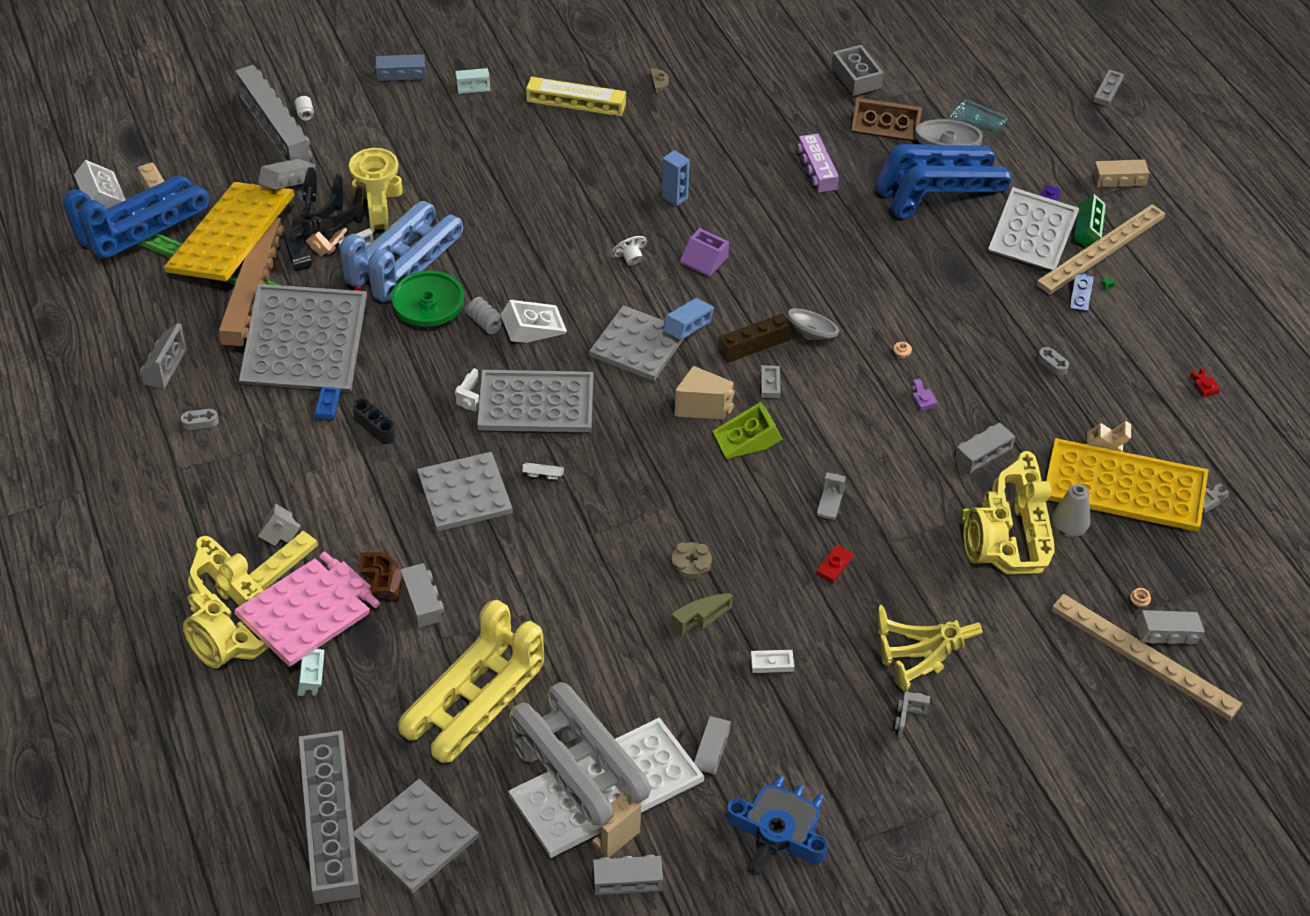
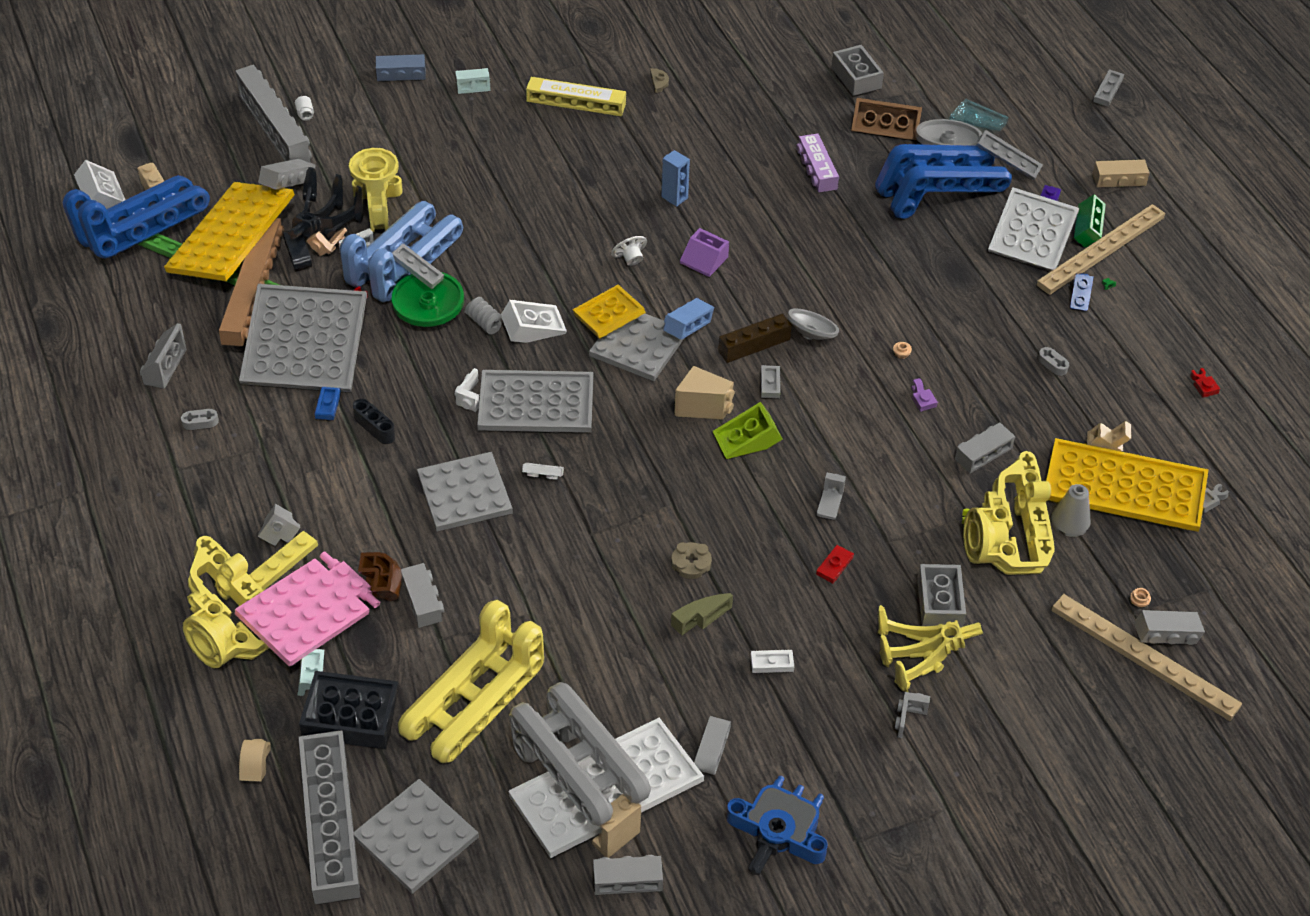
(253, 760): none -> tan brick
(352, 705): none -> black slope
(417, 266): none -> light grey plate
(609, 311): none -> yellow plate
(941, 594): none -> light grey brick
(1009, 154): none -> light grey fence

